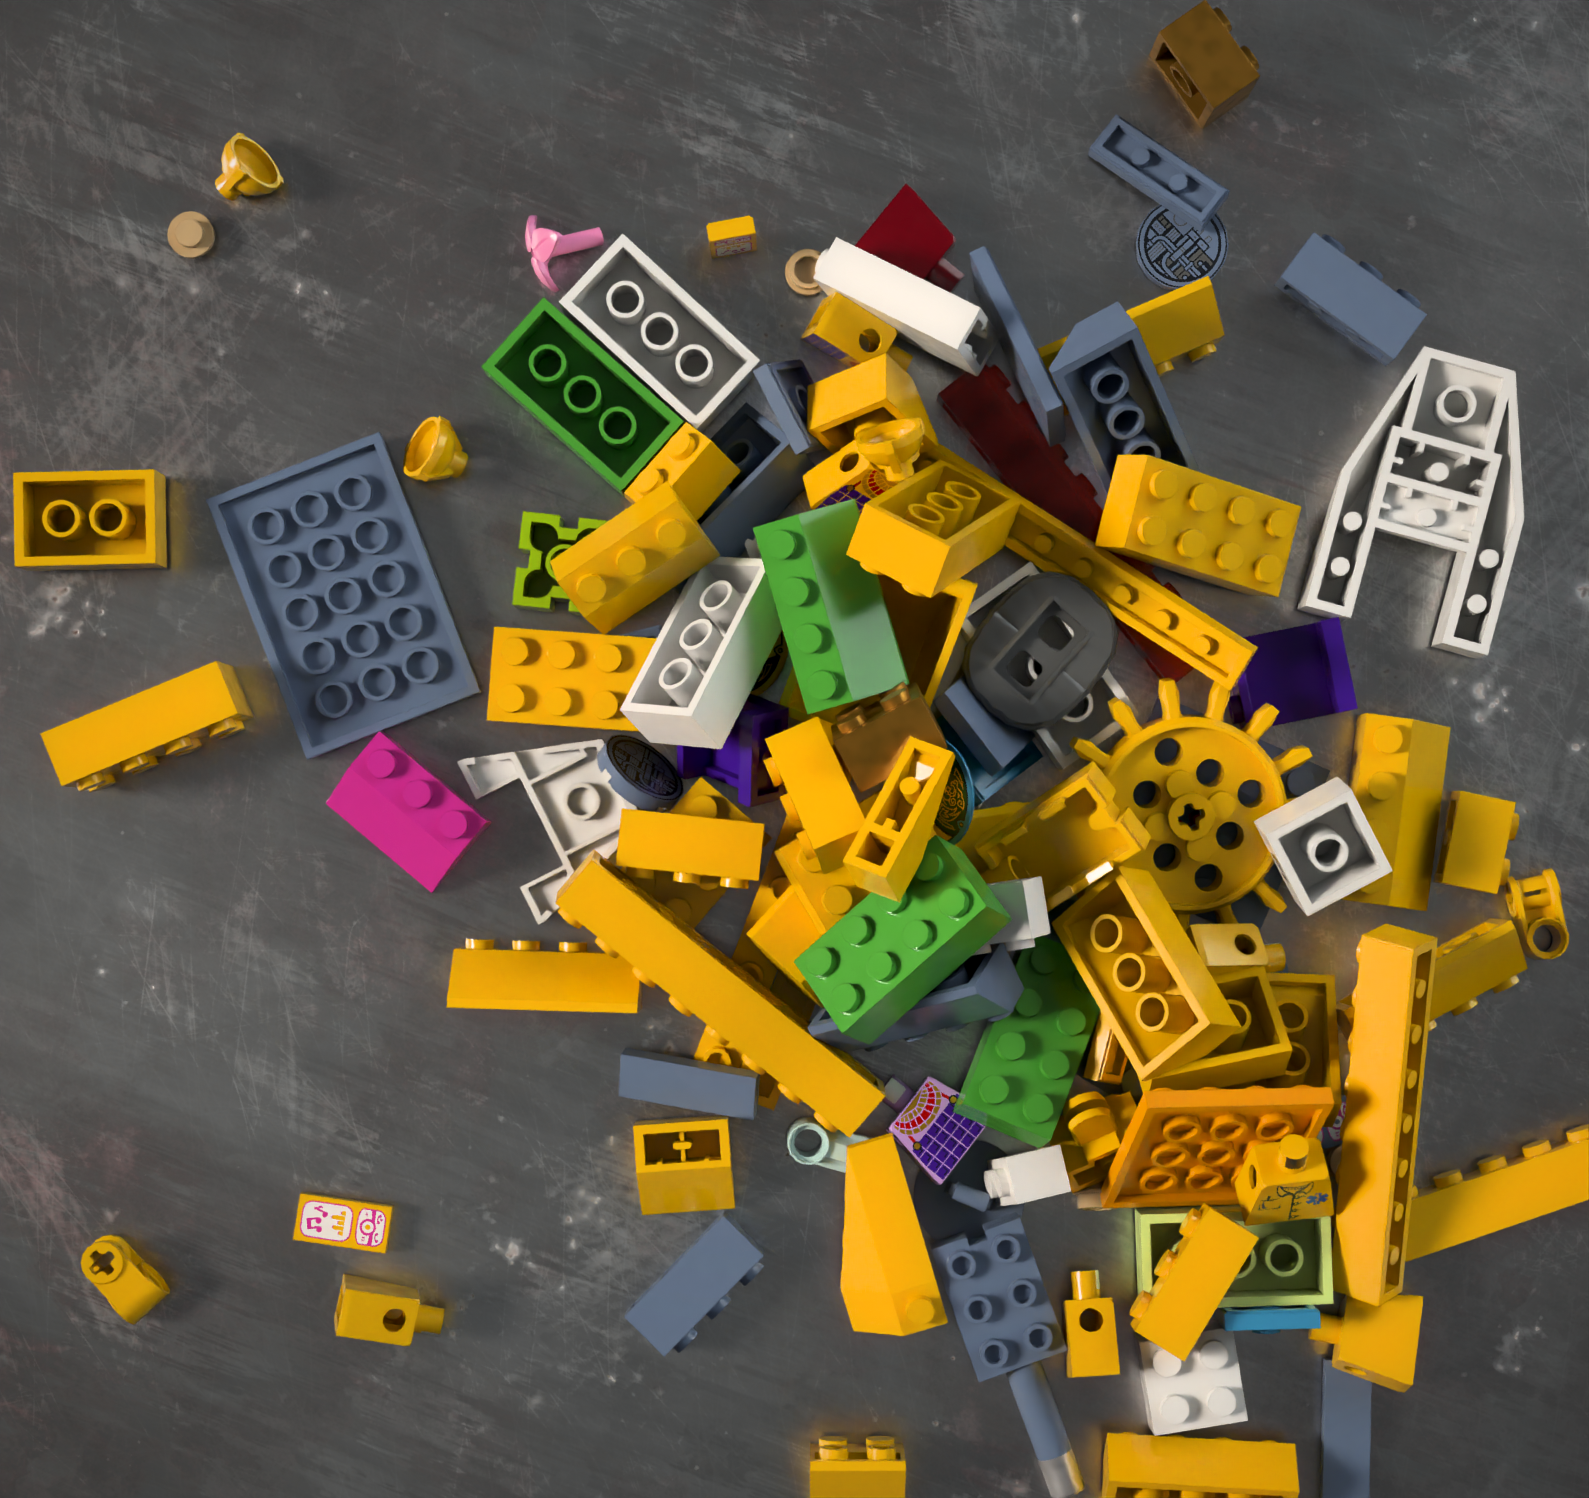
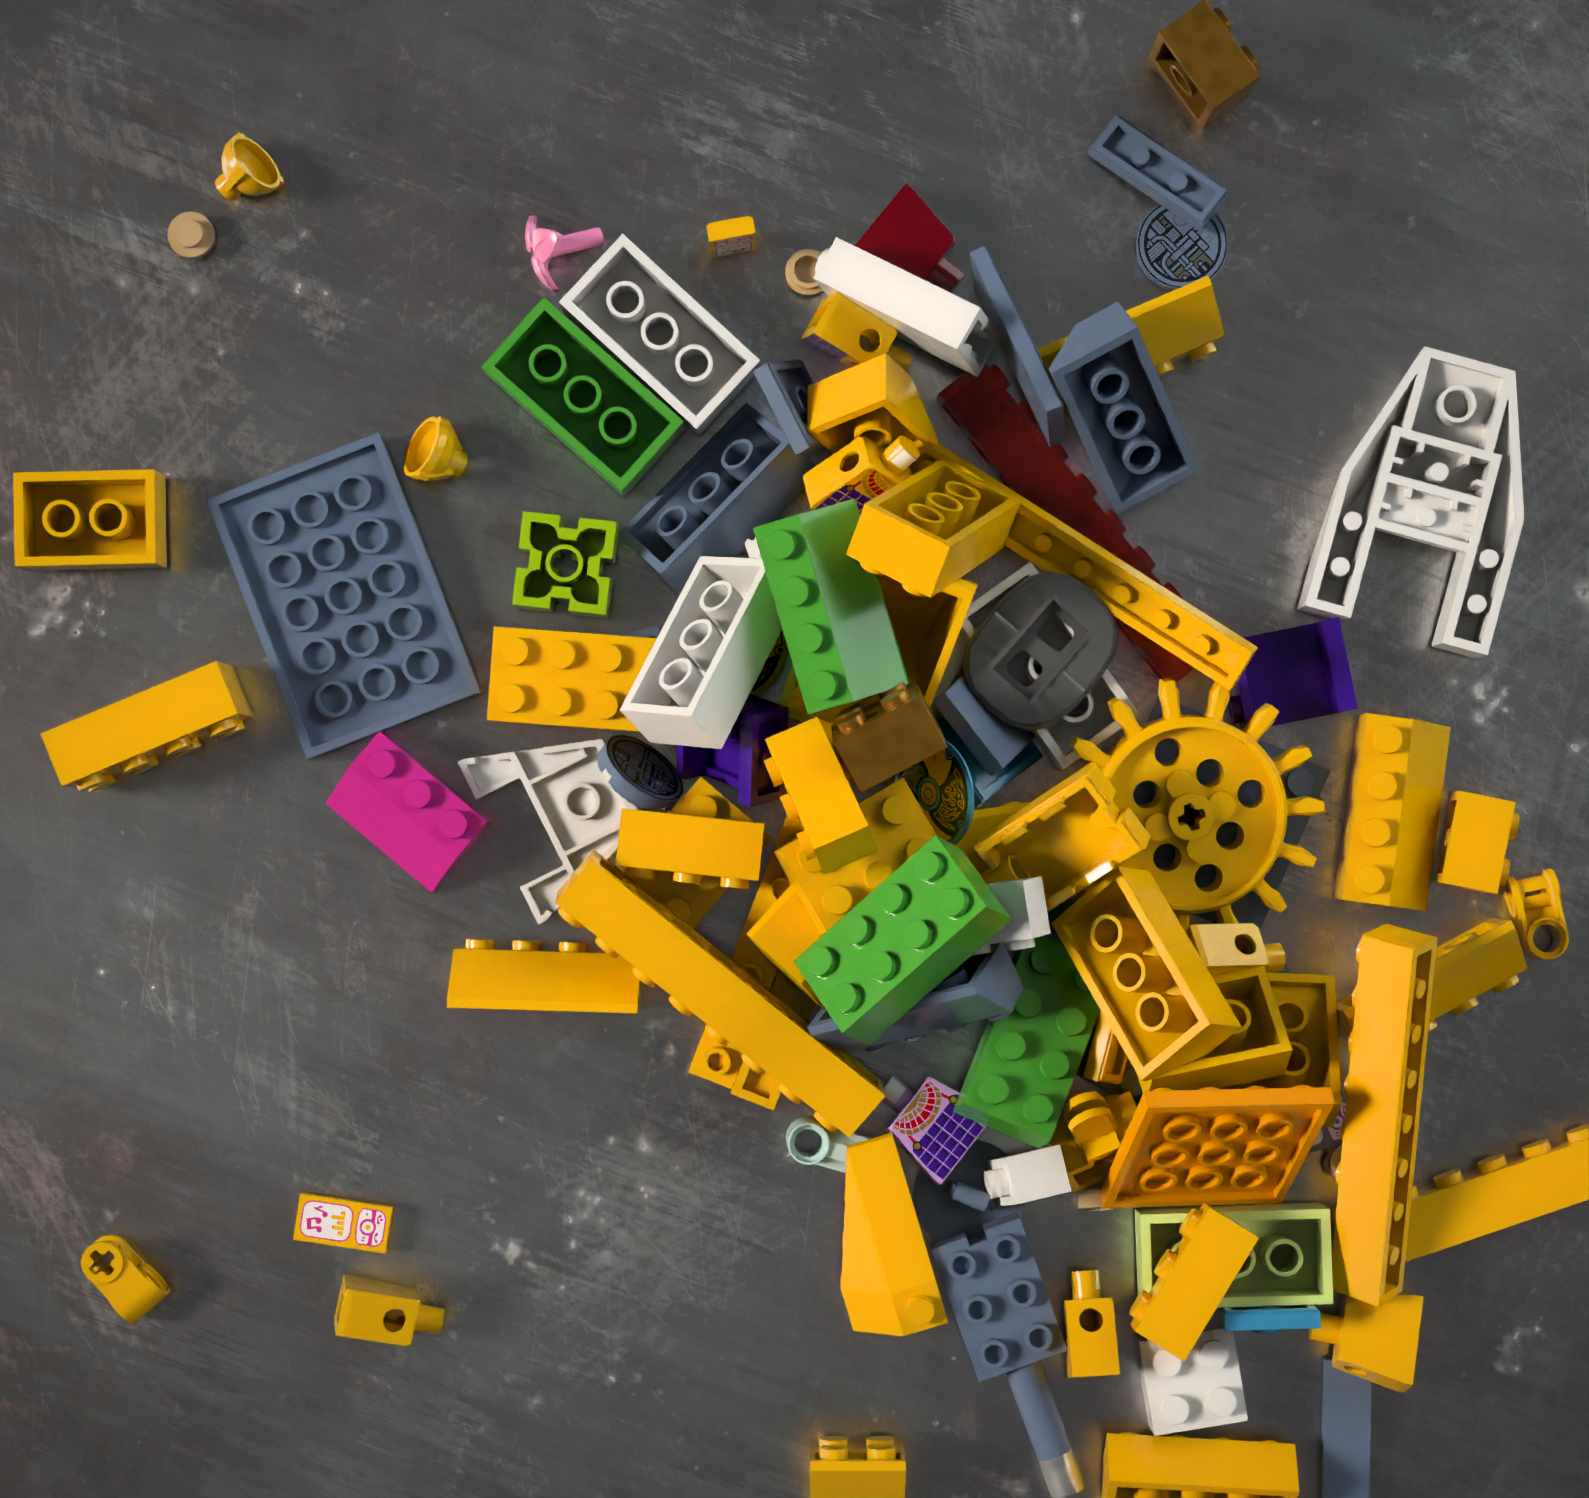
(633, 559): yellow slope -> none
(684, 1164): yellow slope -> none
(689, 1084): sand blue tile -> none
(693, 469): yellow slope -> none
(696, 1285): sand blue brick -> none
(893, 446): yellow piece -> none
(900, 821): yellow slope -> none
(1197, 525): yellow brick -> none
(1284, 1182): yellow torso -> none
(1323, 846): white brick -> none
(1351, 298): sand blue brick -> none

